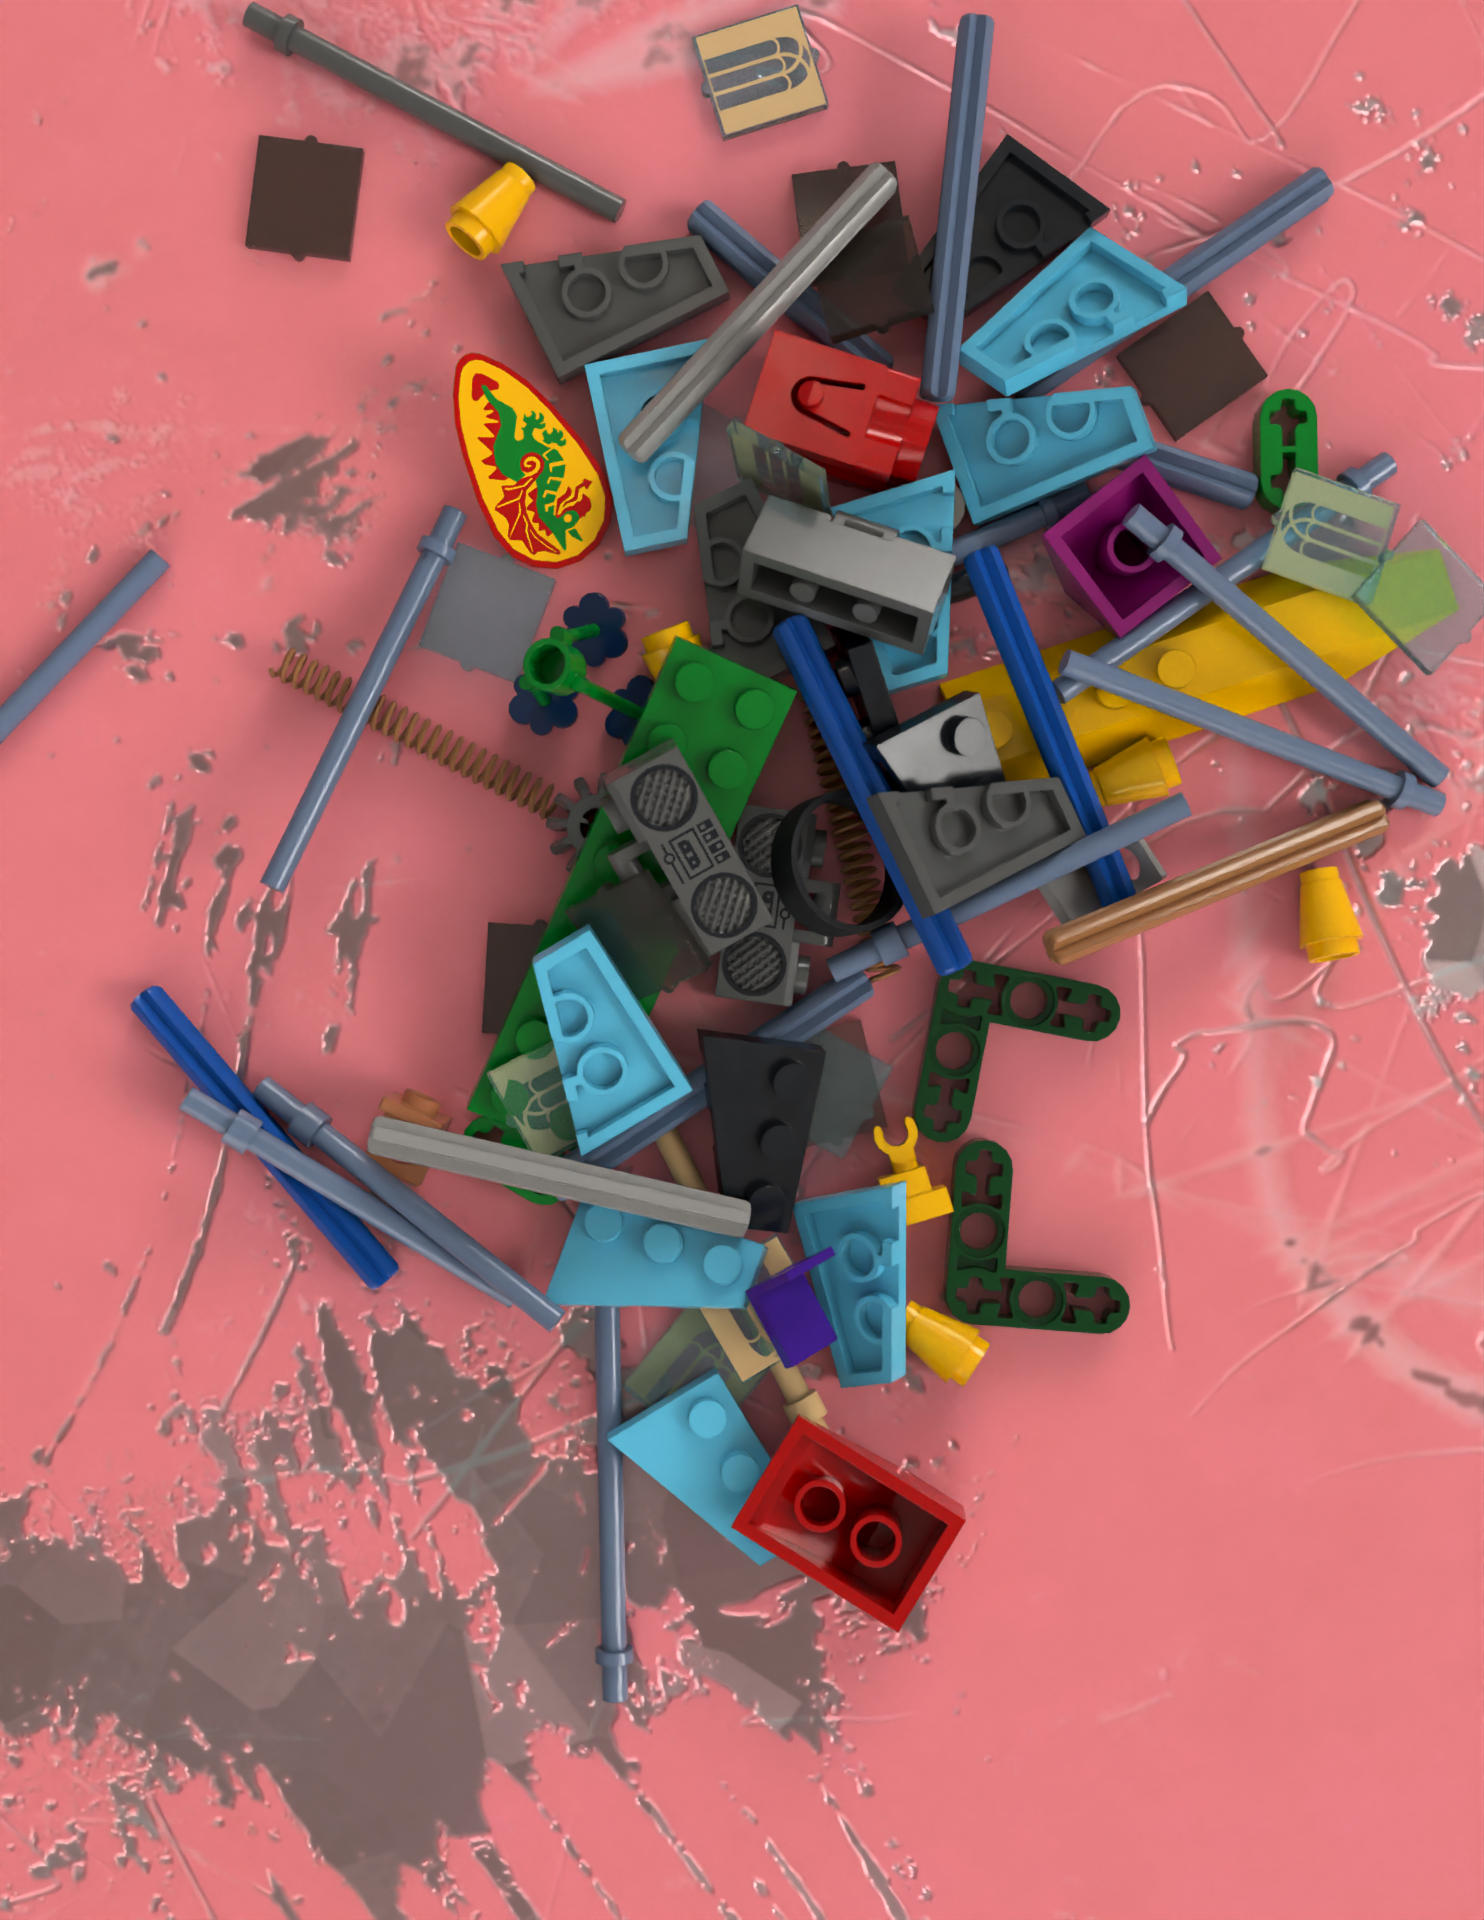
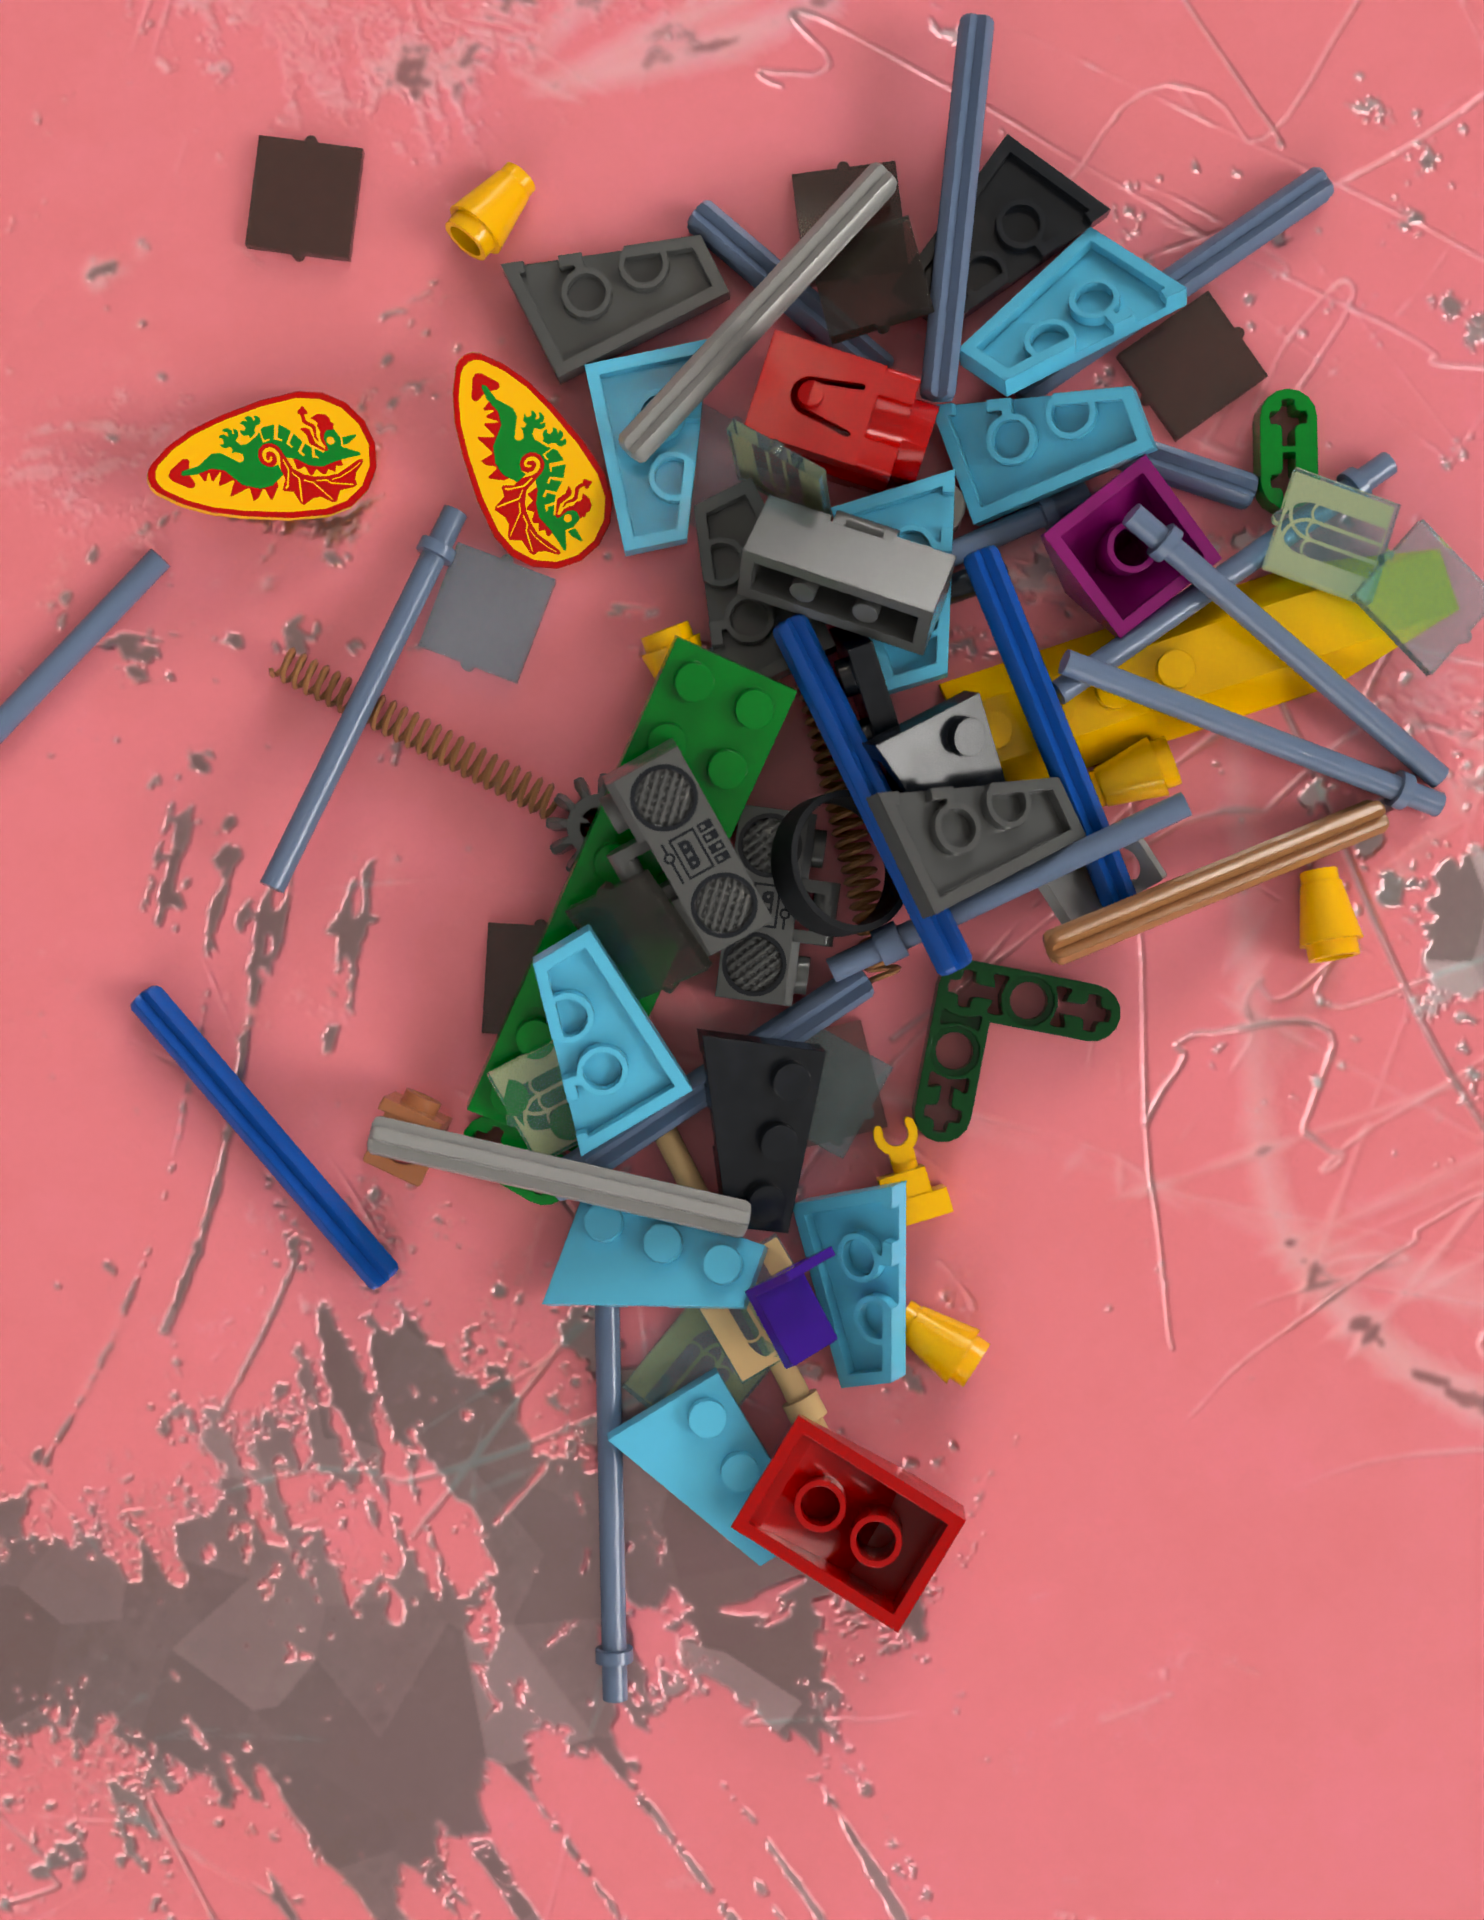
(244, 1132): sand blue bar -> none
(270, 461): none -> shield
(291, 38): dark grey bar -> none
(313, 1127): sand blue bar -> none
(558, 668): plant -> none
(760, 72): piece -> none
(990, 1261): dark green beam -> none

